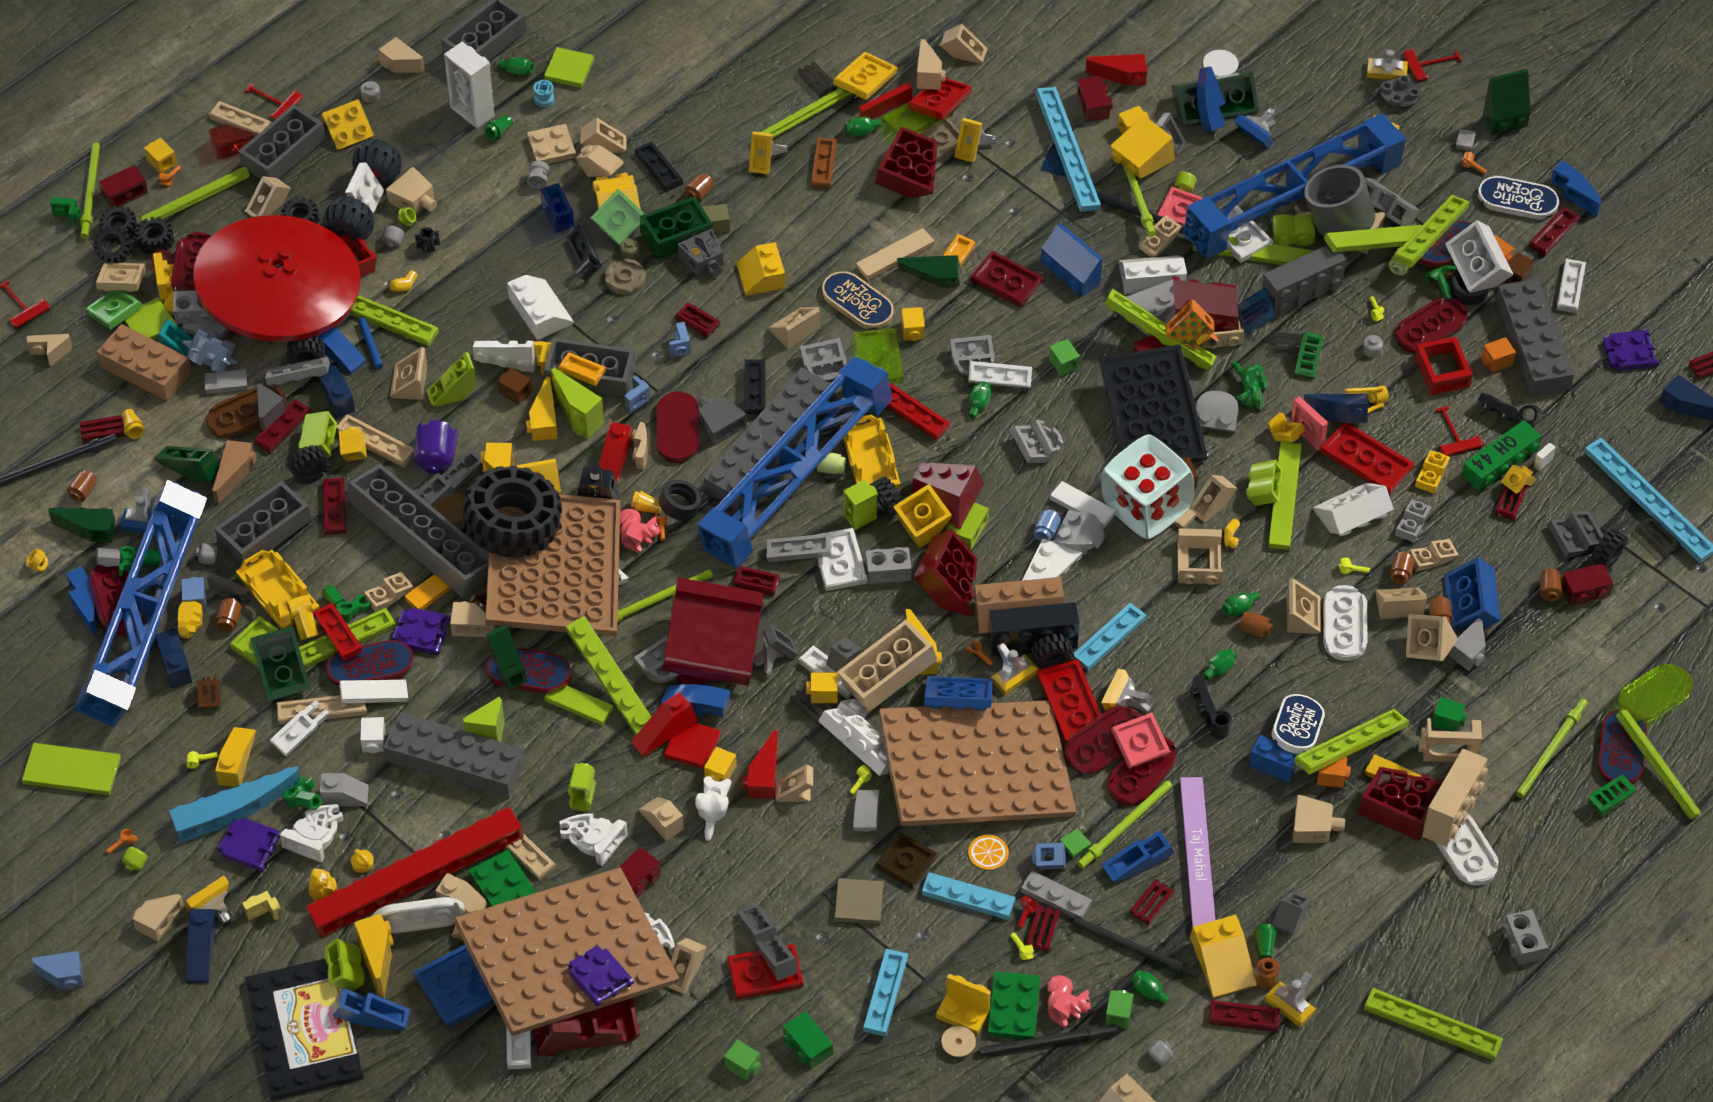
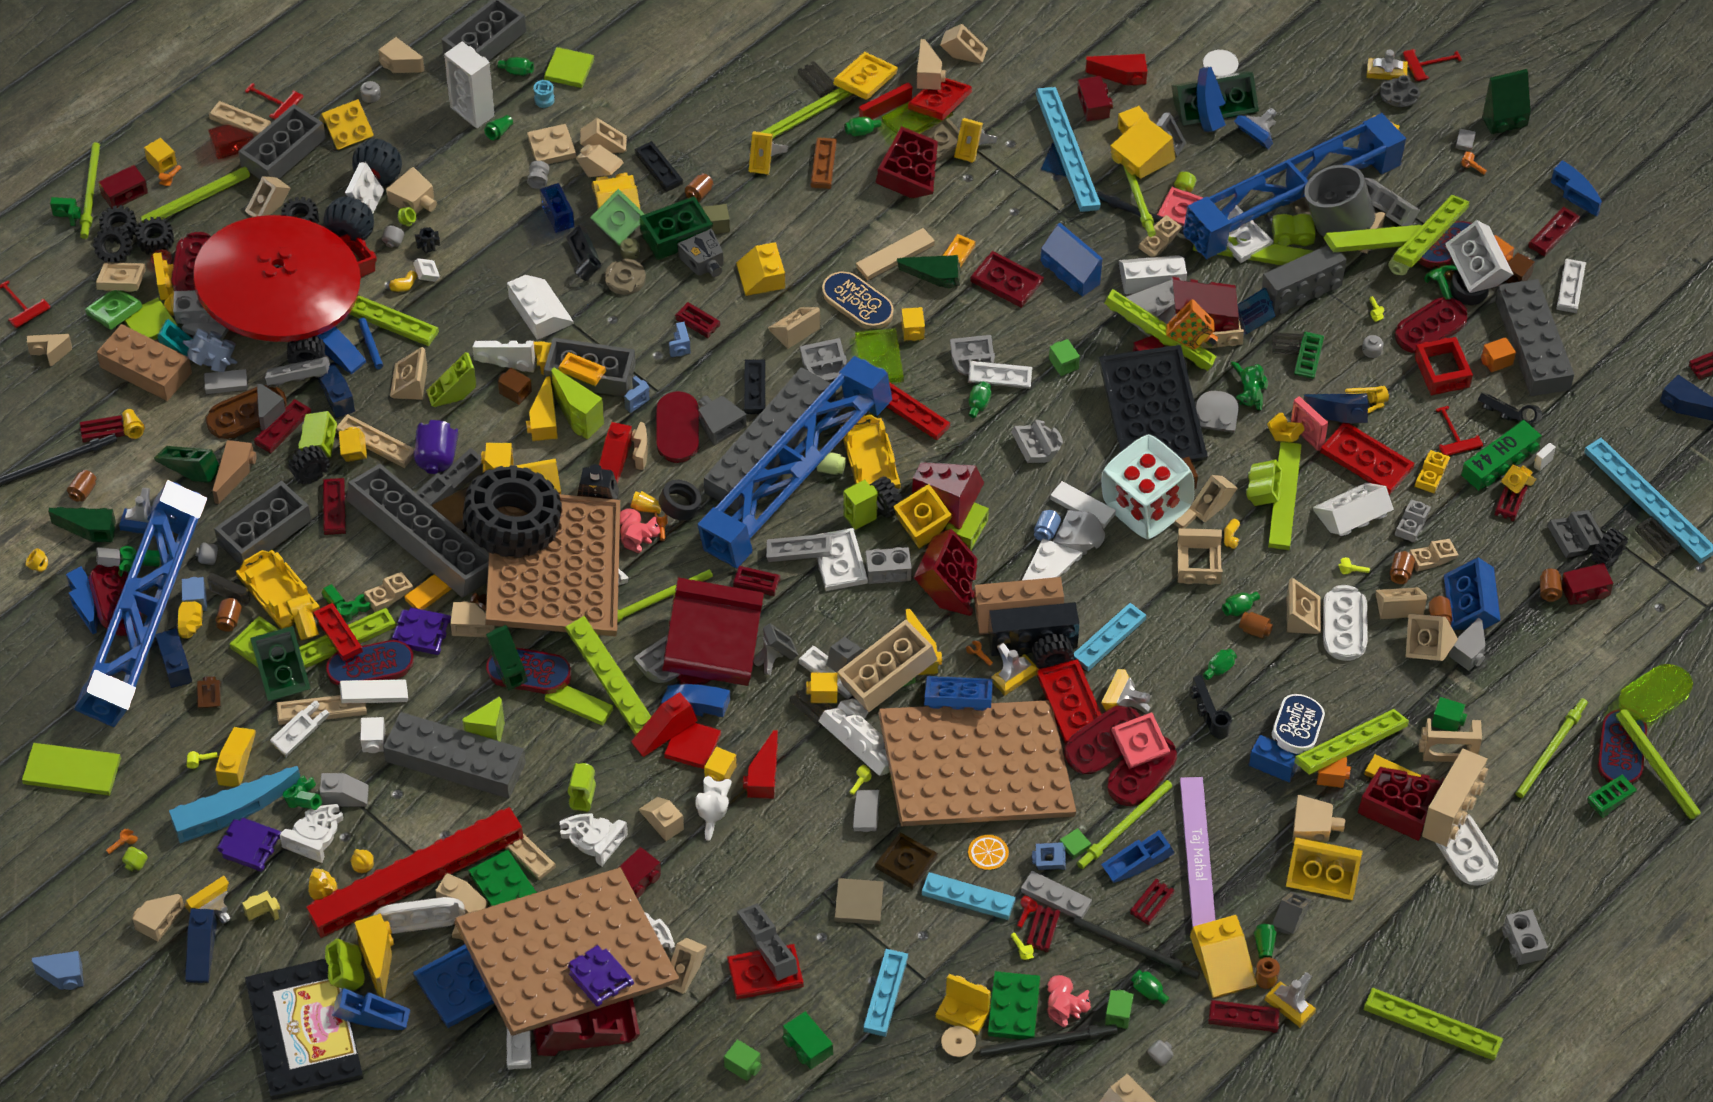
(426, 270): none -> white plate
(795, 786): tan slope -> none
(1324, 868): none -> yellow slope
(1518, 197): tile -> none
(1630, 350): dark purple plate -> none

